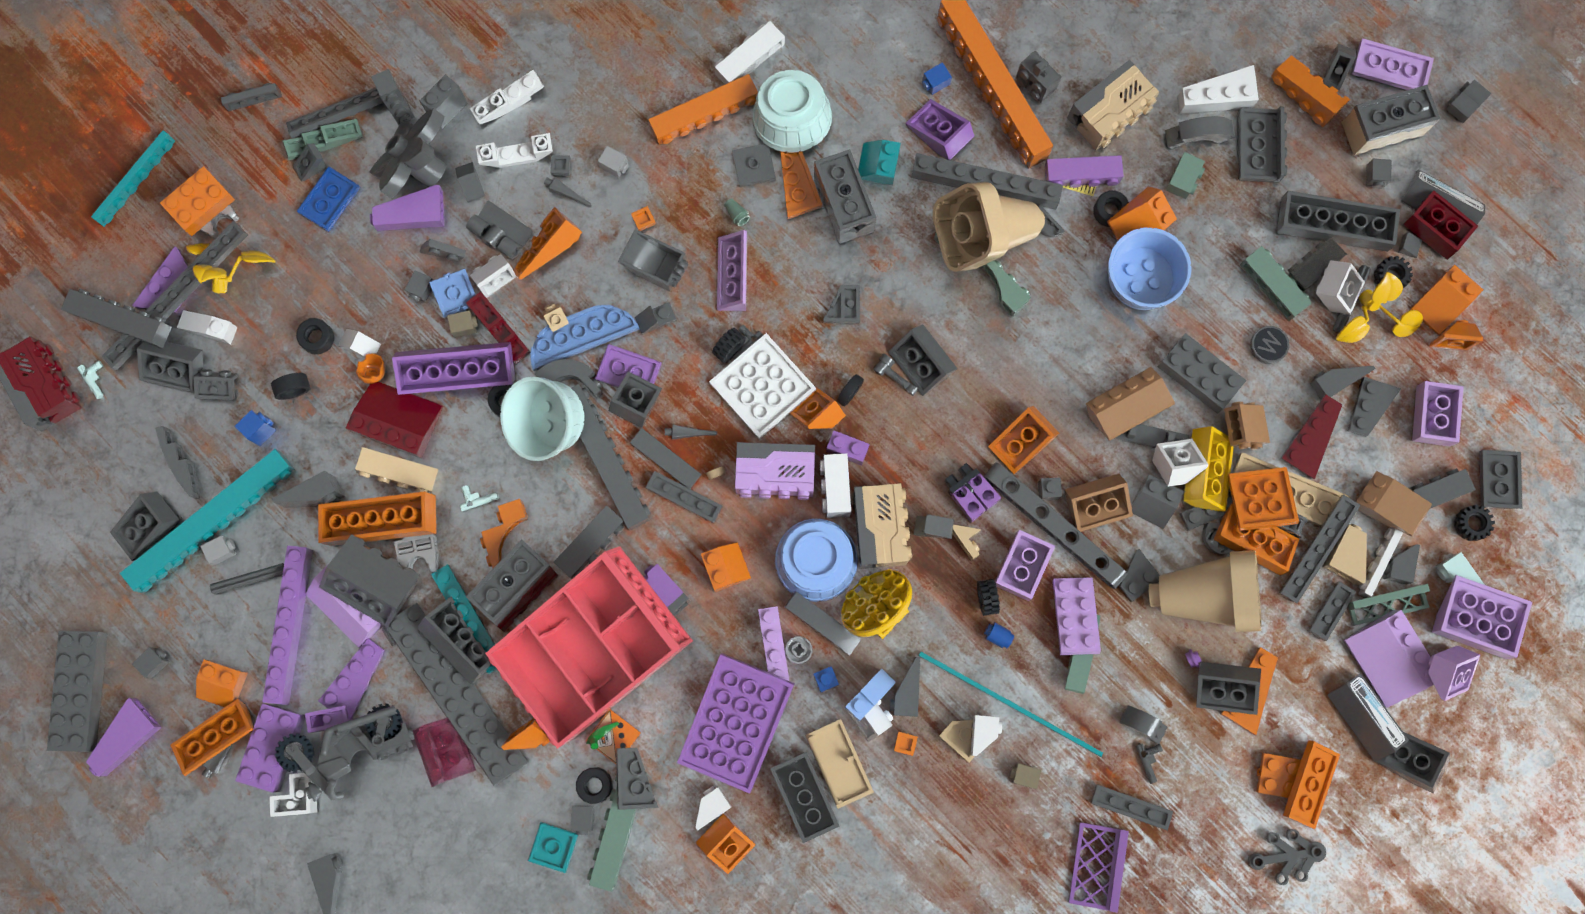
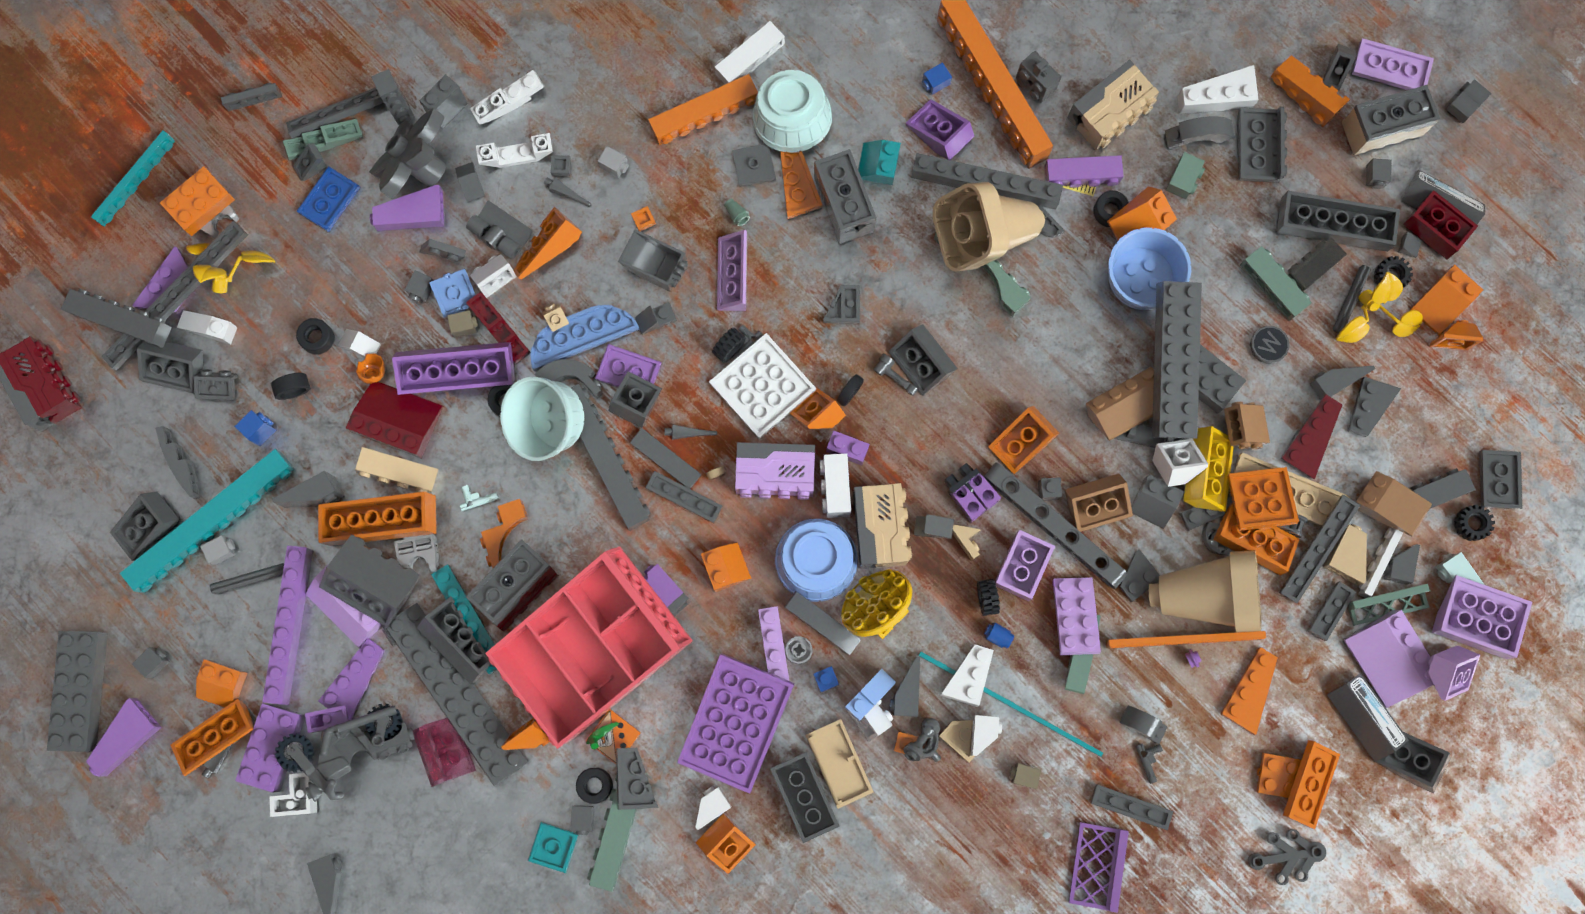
(91, 377): light aqua hose -> none
(590, 542): dark grey brick -> none
(914, 750): none -> dark grey piece
(970, 678): none -> white wing
(1176, 360): none -> dark grey brick
(1185, 639): none -> orange tile
(1228, 688): dark grey slope -> none
(1340, 287): white brick -> none
(1437, 413): lavender brick -> none

